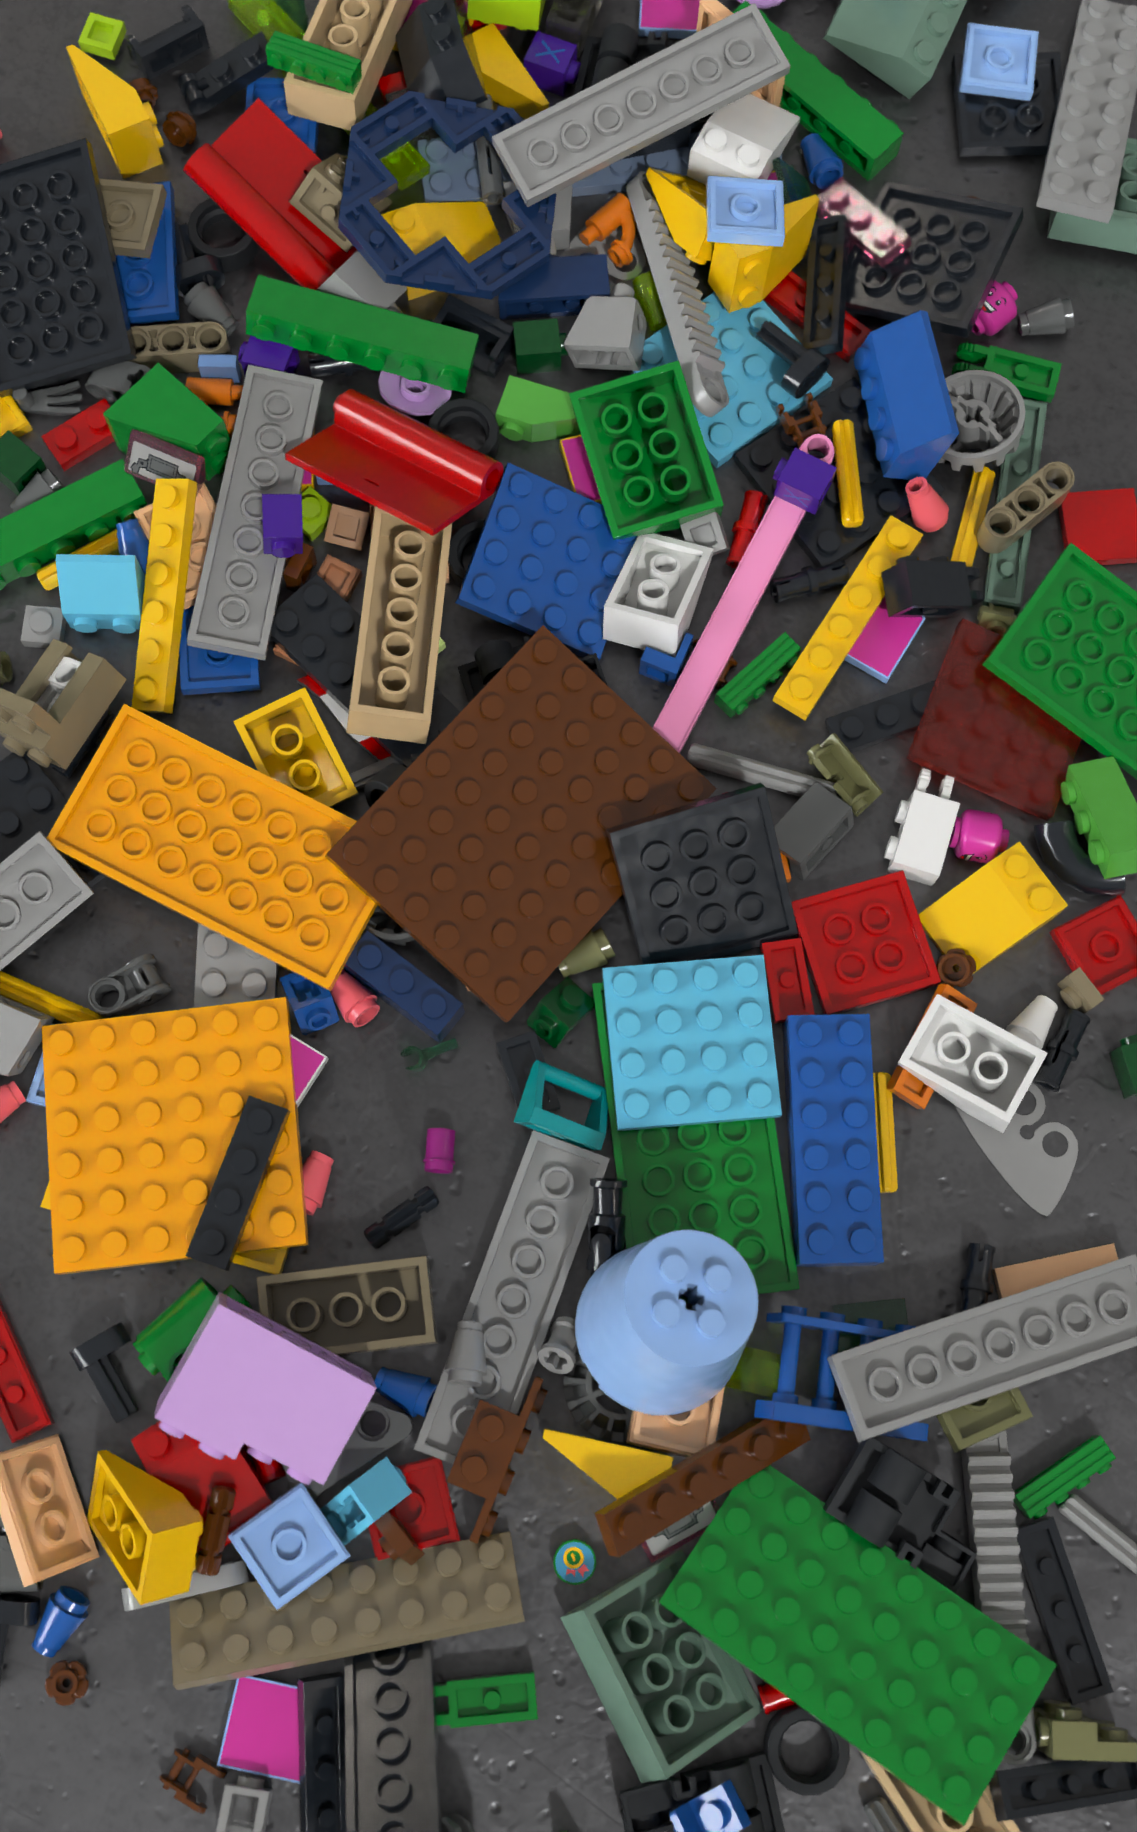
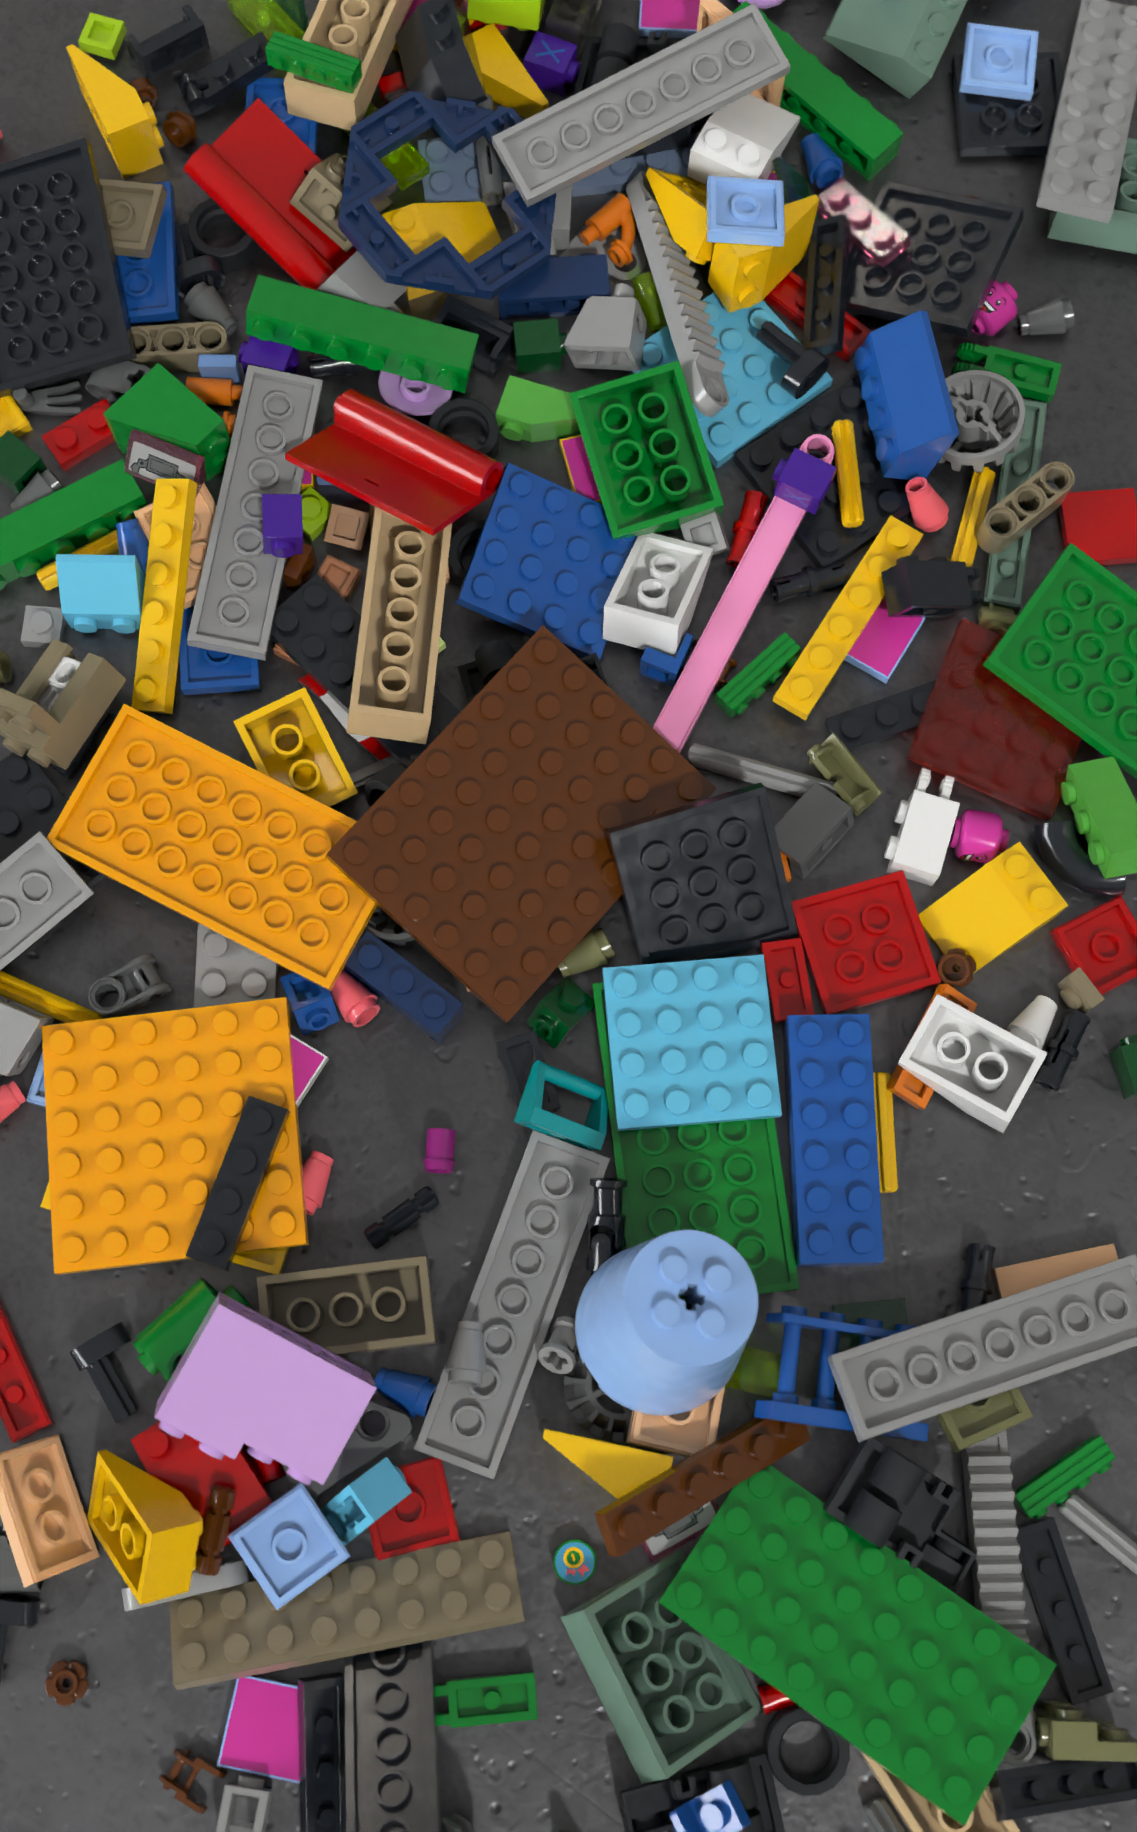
(60, 1619): blue cone -> none
(397, 1540): reddish brown plate -> none
(428, 1053): clear green hand -> none
(487, 1452): reddish brown bracket -> none
(791, 425): reddish brown piece -> none
(1023, 1162): light grey piece -> none

